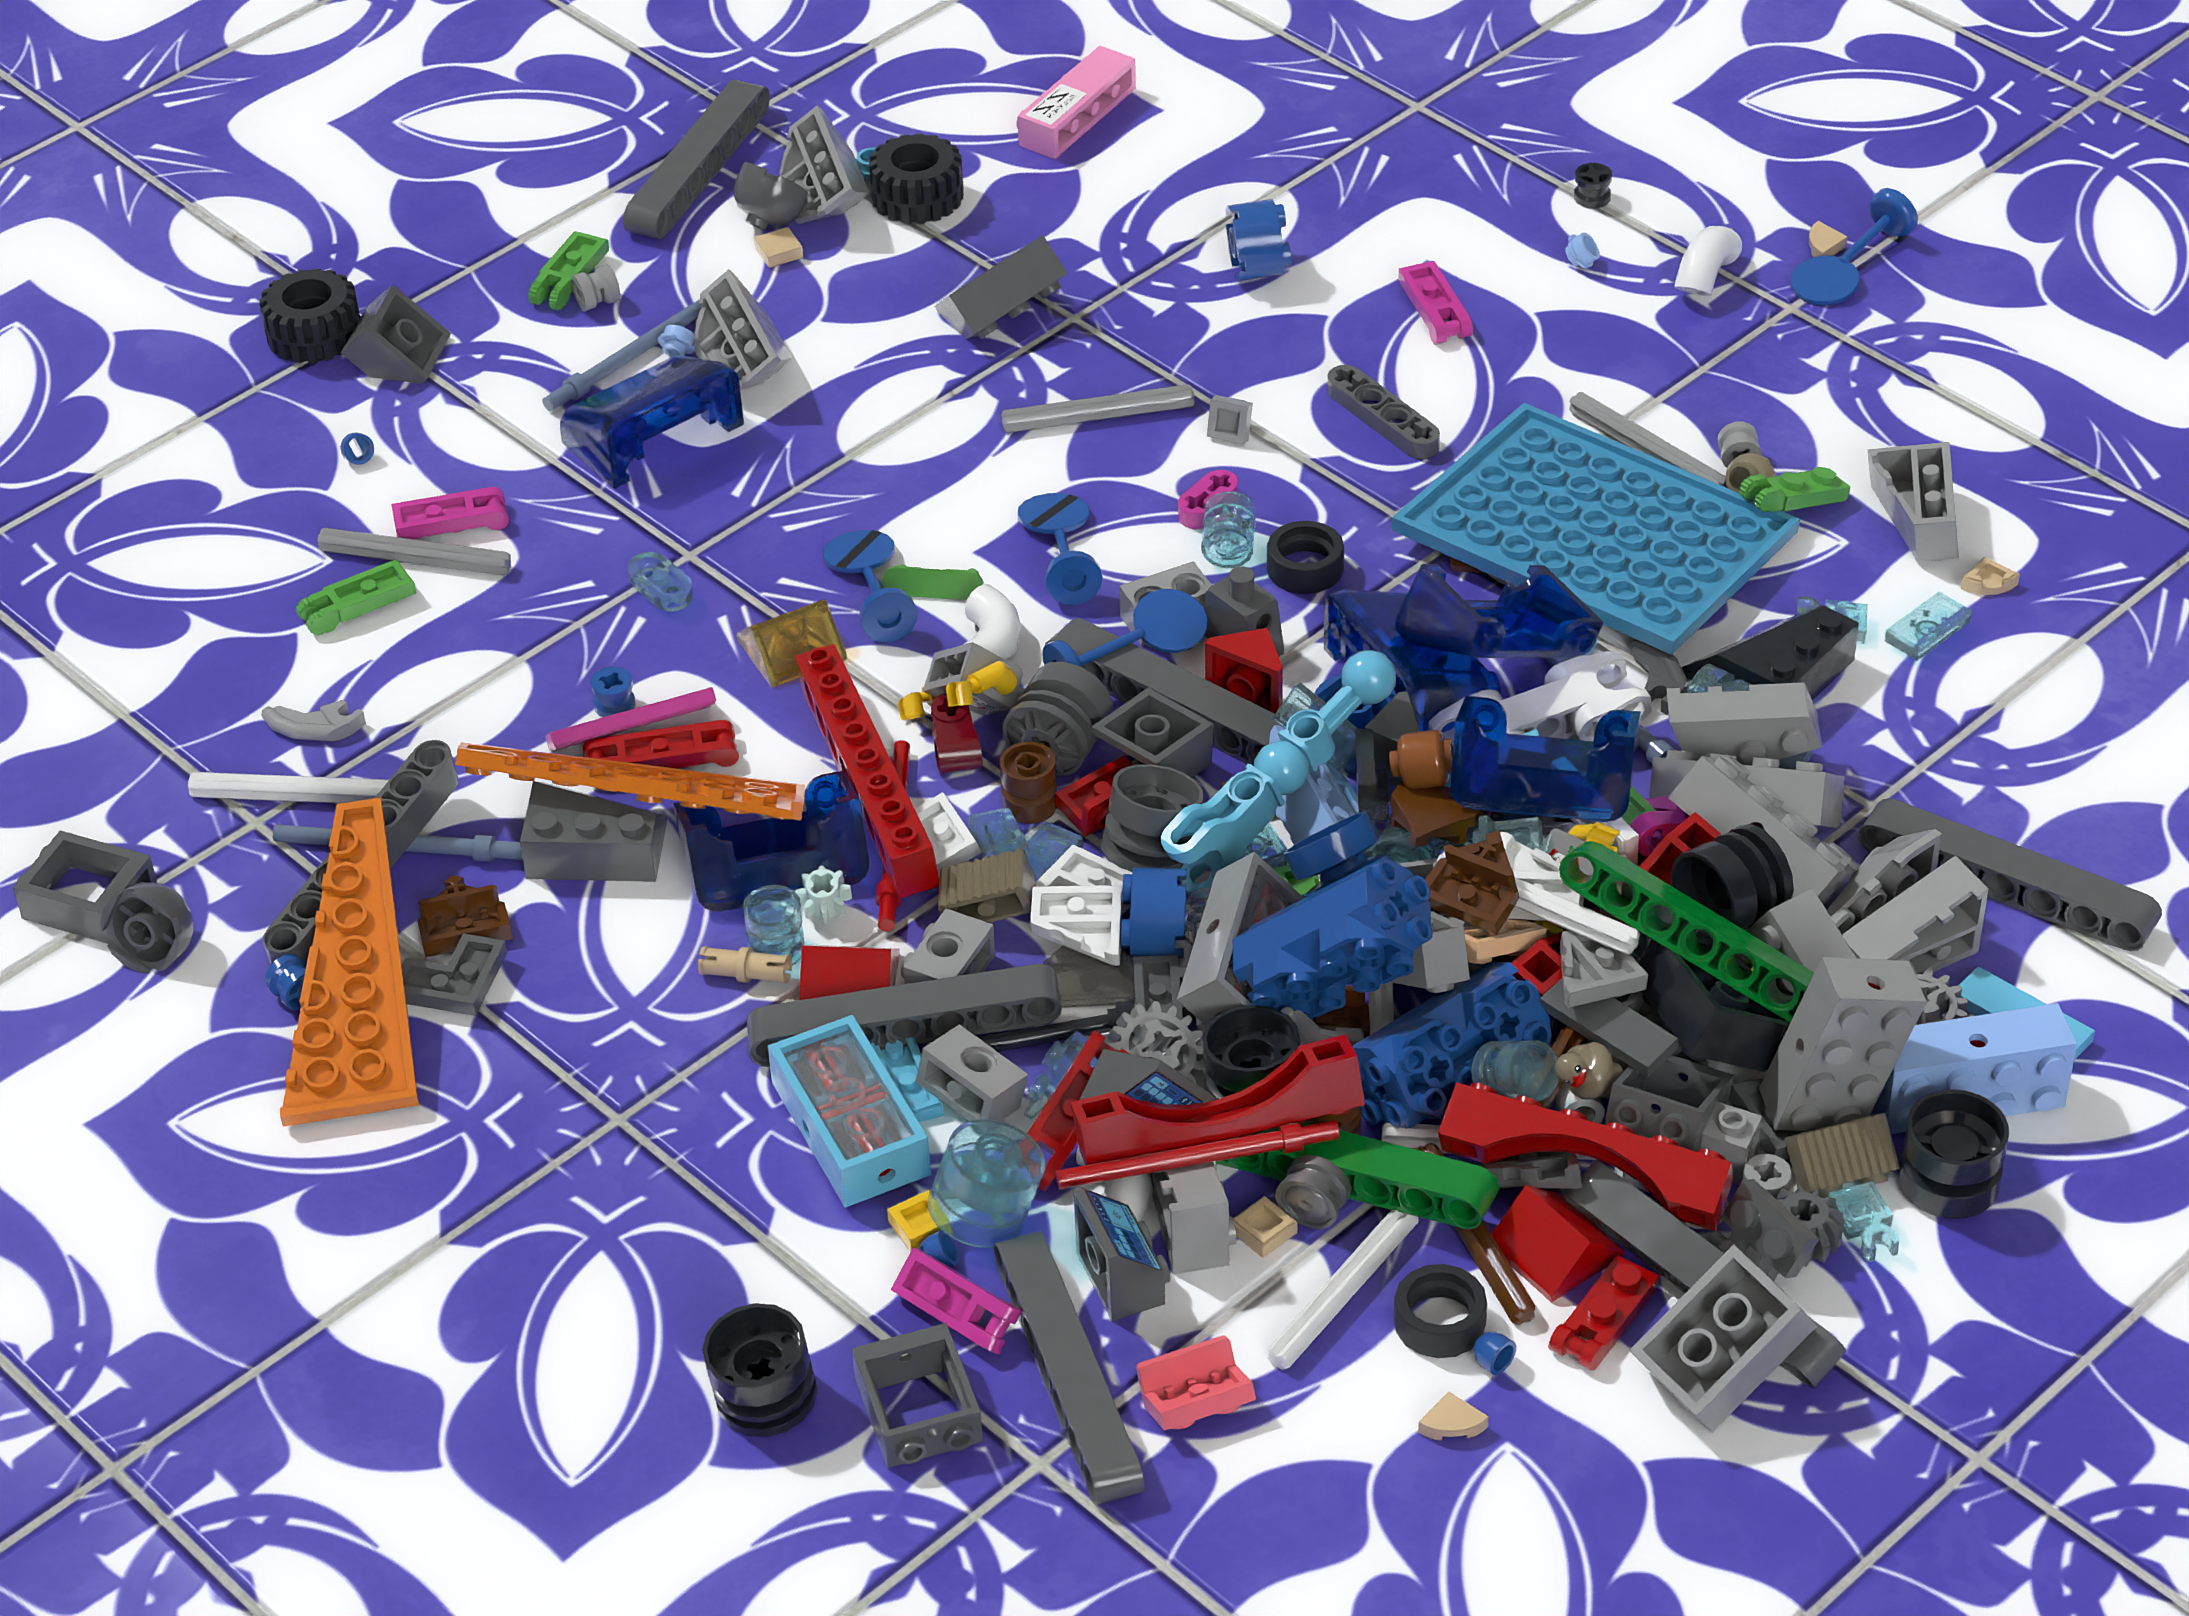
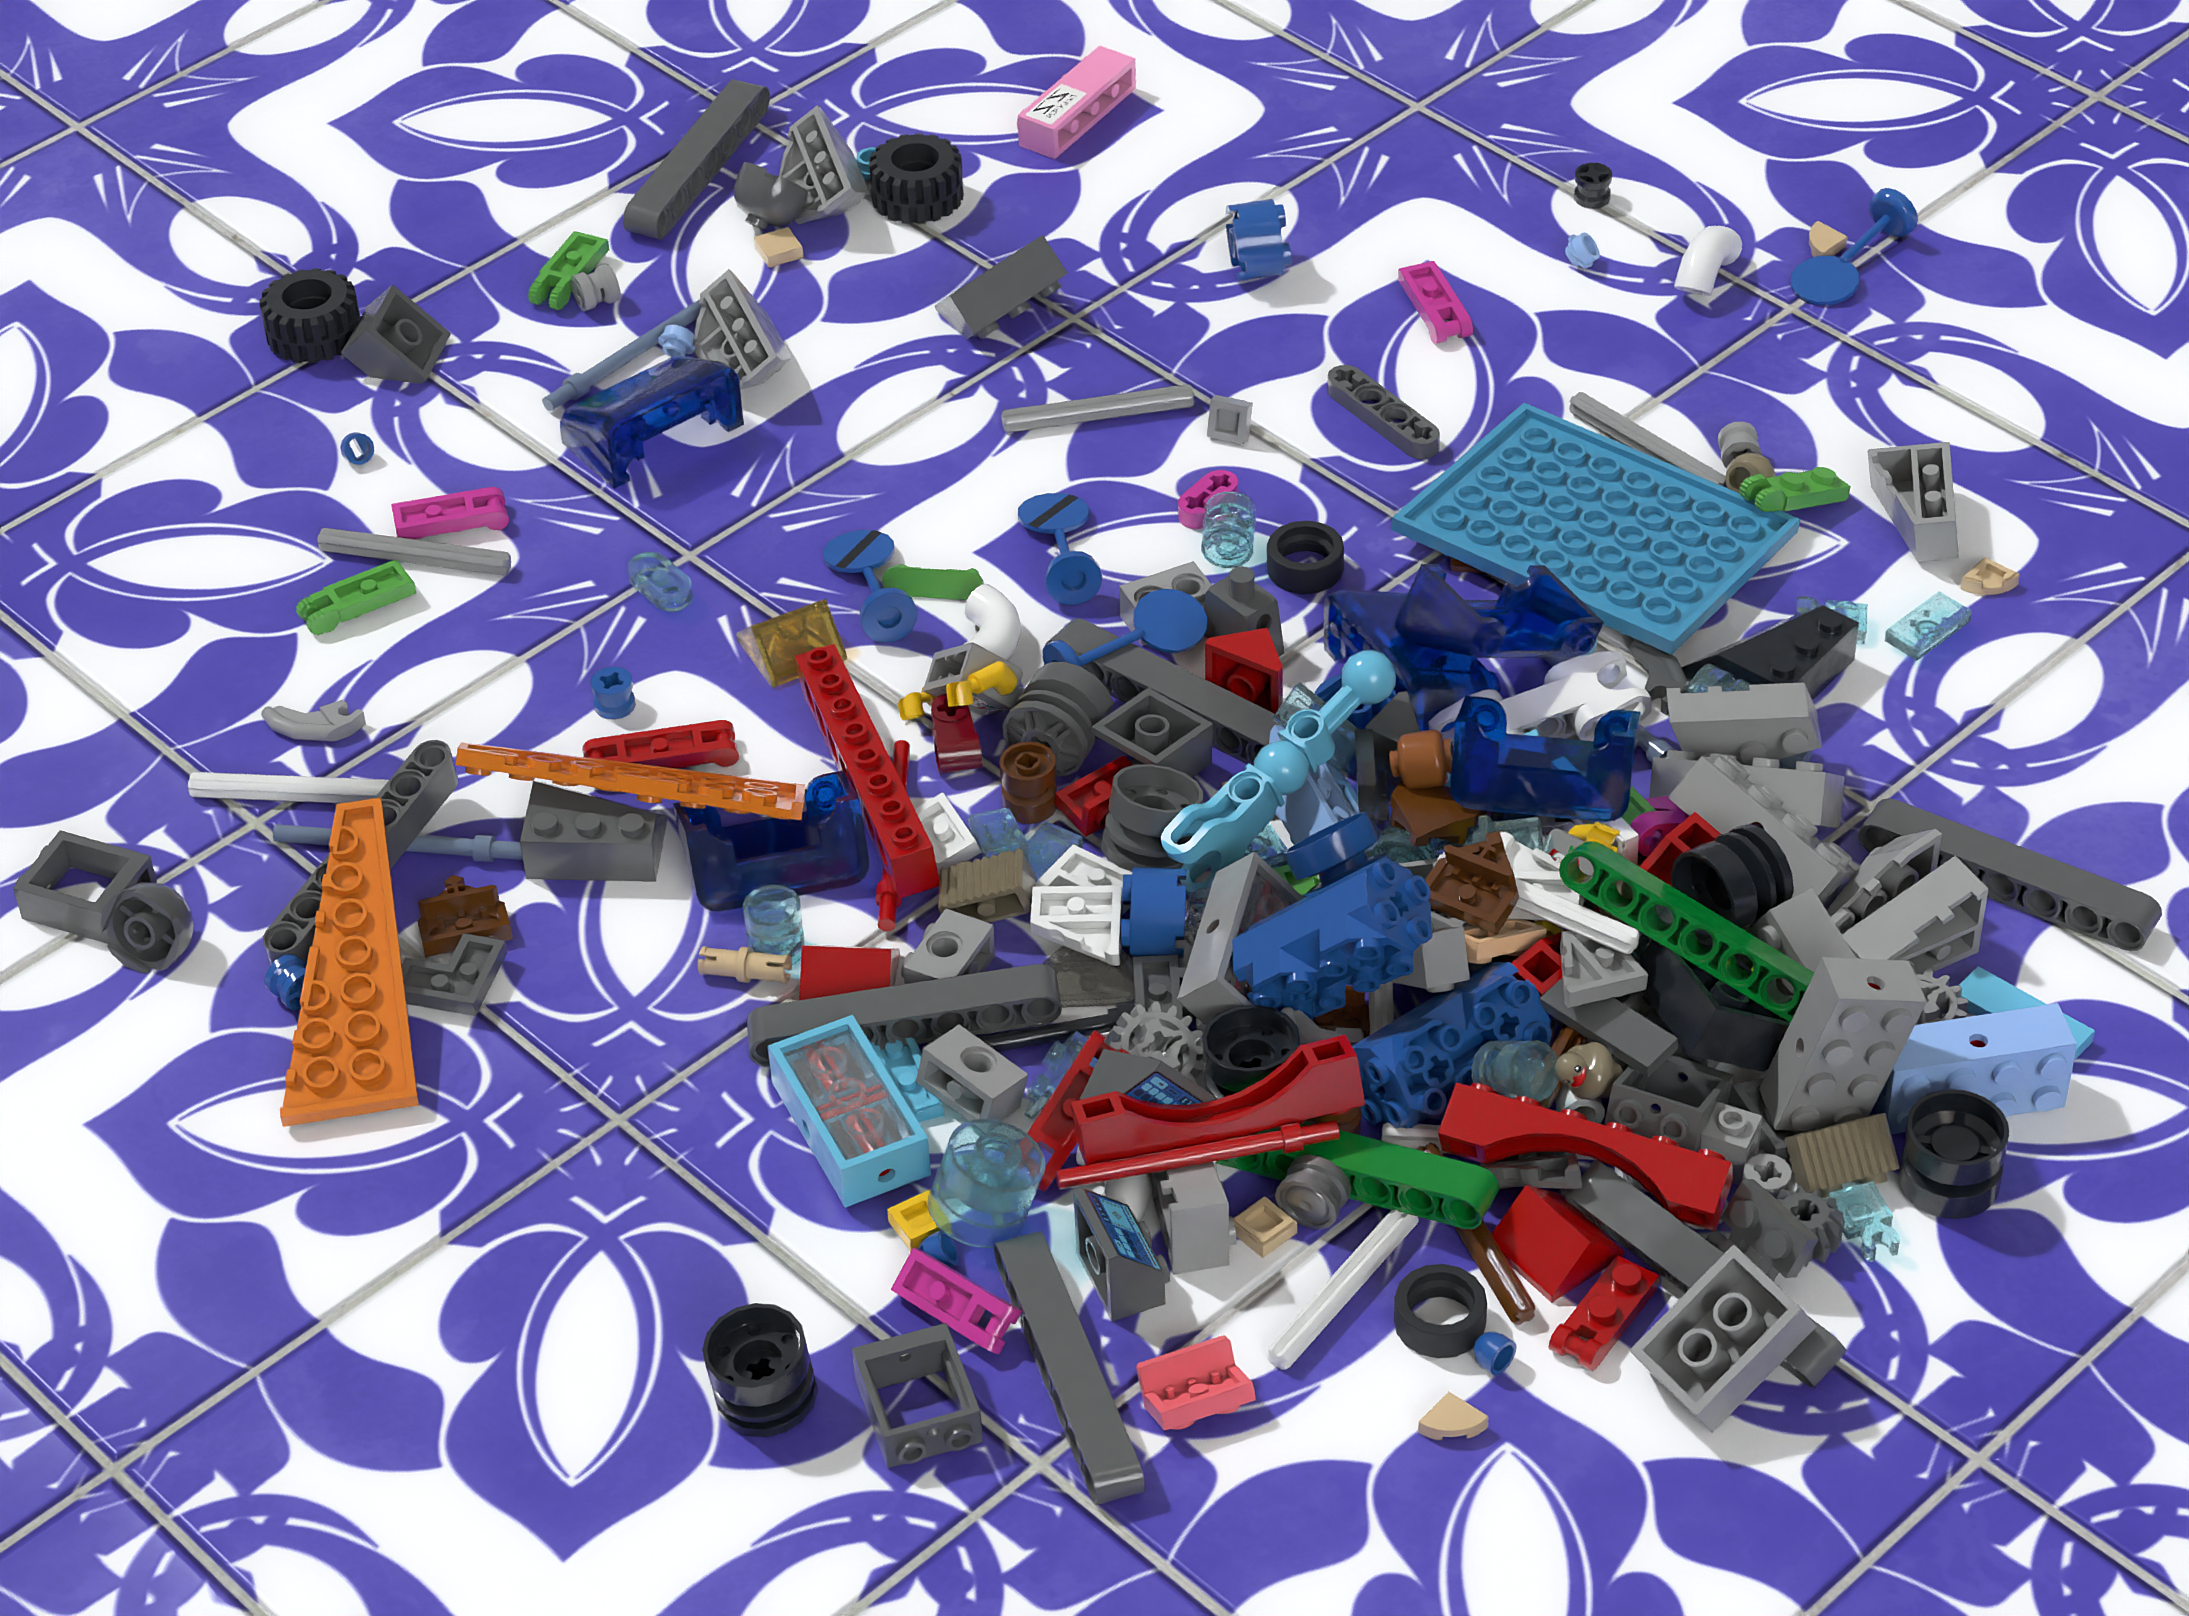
(631, 719): dark pink tile -> none
(824, 894): light aqua gear -> none

